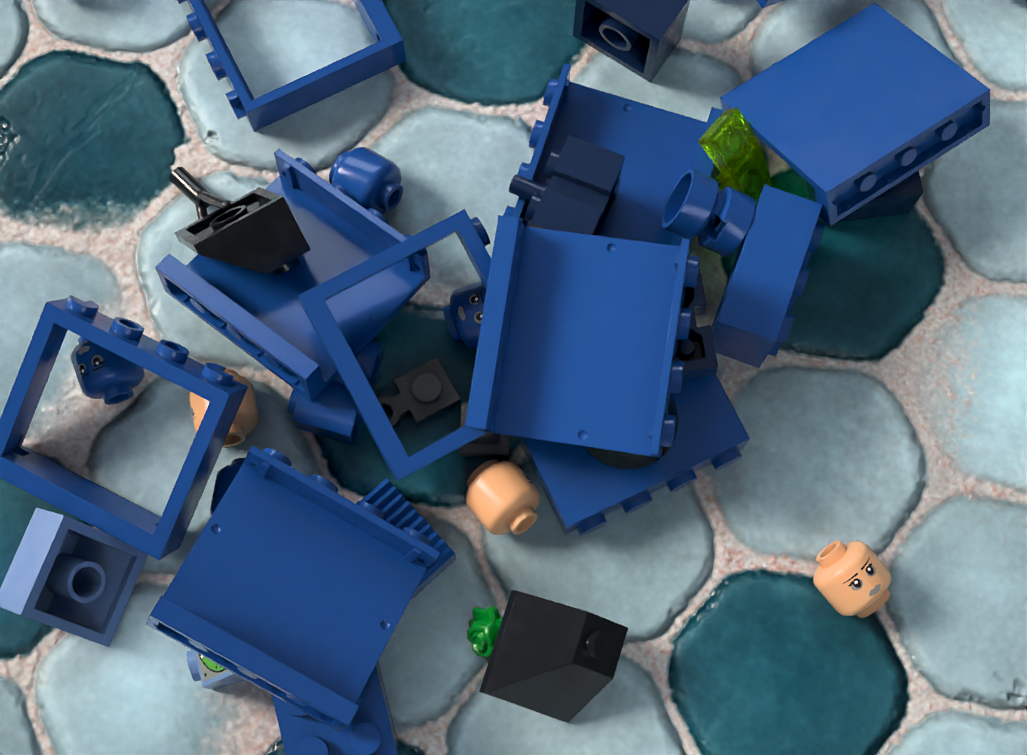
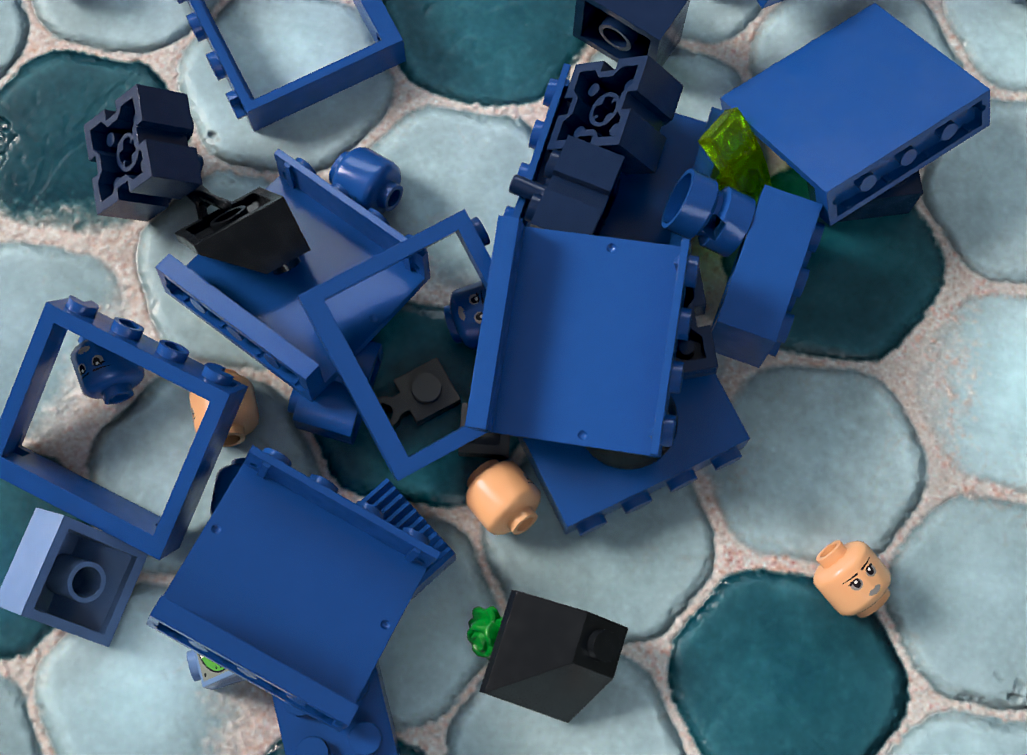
(143, 153): none -> dark blue brick
(620, 110): none -> dark blue brick

